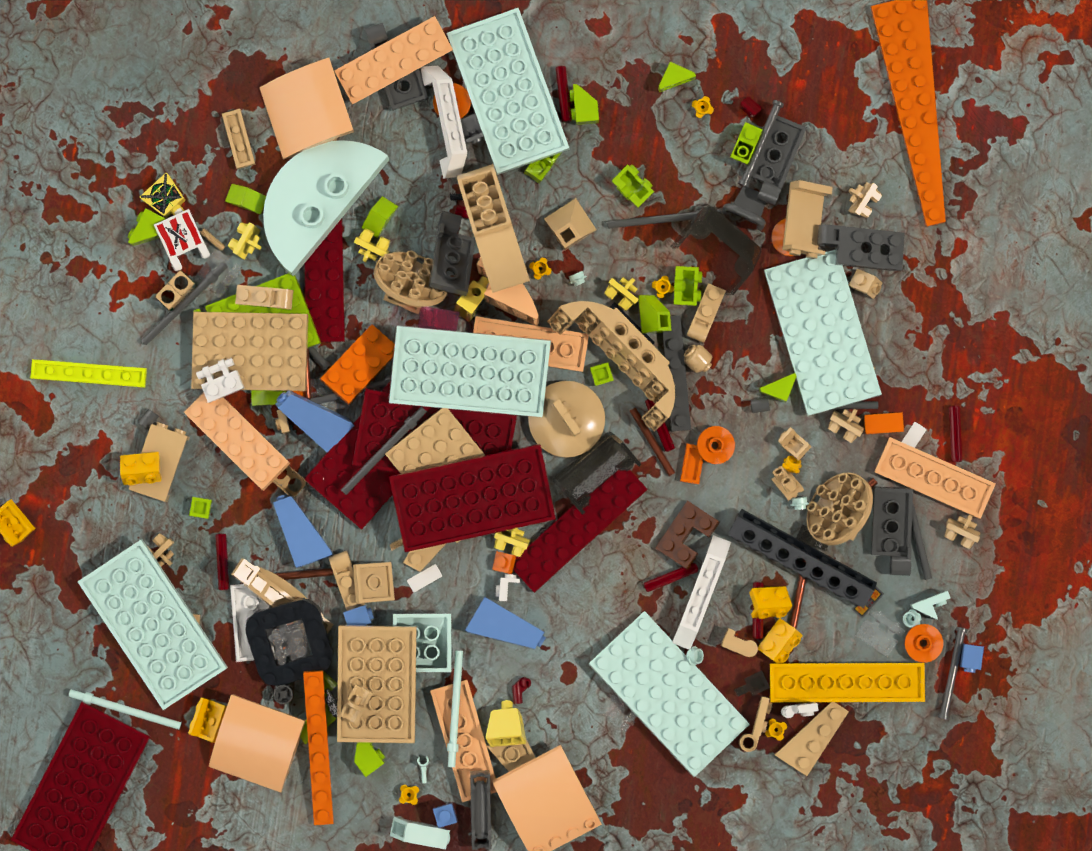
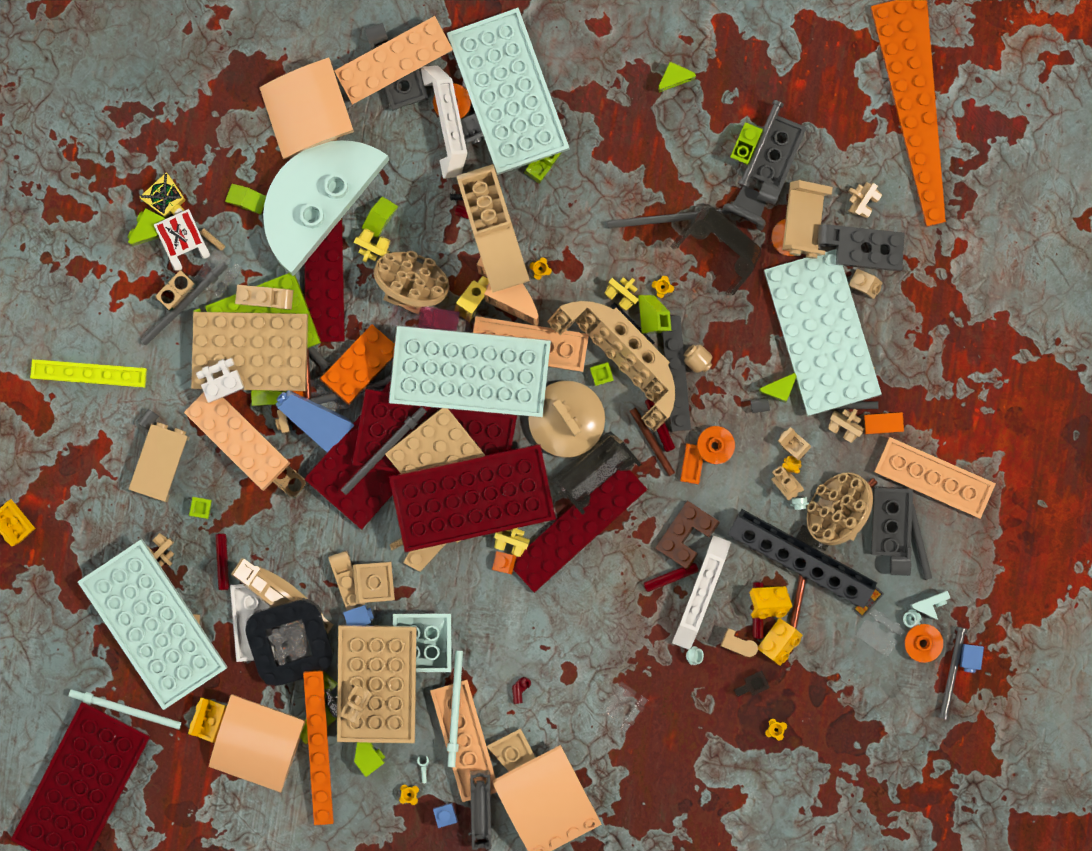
(140, 468): yellow bracket -> none
(238, 139): tan plate -> none
(247, 242): light yellow hips -> none
(281, 695): dark grey wheel -> none
(301, 535): medium blue slope -> none
(306, 574): copper bar -> none
(420, 833): light aqua slope -> none
(424, 578): white sticker -> none
(451, 244): dark grey hinge -> none
(500, 624): medium blue slope -> none
(502, 589): white bracket -> none
(505, 726): light yellow torso -> none
(563, 94): dark red axle -> none
(570, 224): tan slope -> none
(577, 278): light aqua plate -> none
(585, 106): lime slope -> none
(632, 186): lime cylinder -> none
(669, 694): light aqua plate -> none
(686, 285): lime cylinder -> none
(702, 102): yellow plate -> none
(706, 313): tan plate -> none
(750, 107): dark red slope -> none
(759, 724): tan plate -> none
(805, 709): white plate -> none
(809, 743): tan wing -> none
(847, 682): yellow plate -> none
(914, 435): white sticker -> none
(955, 434): dark red axle -> none
(961, 527): tan hips -> none

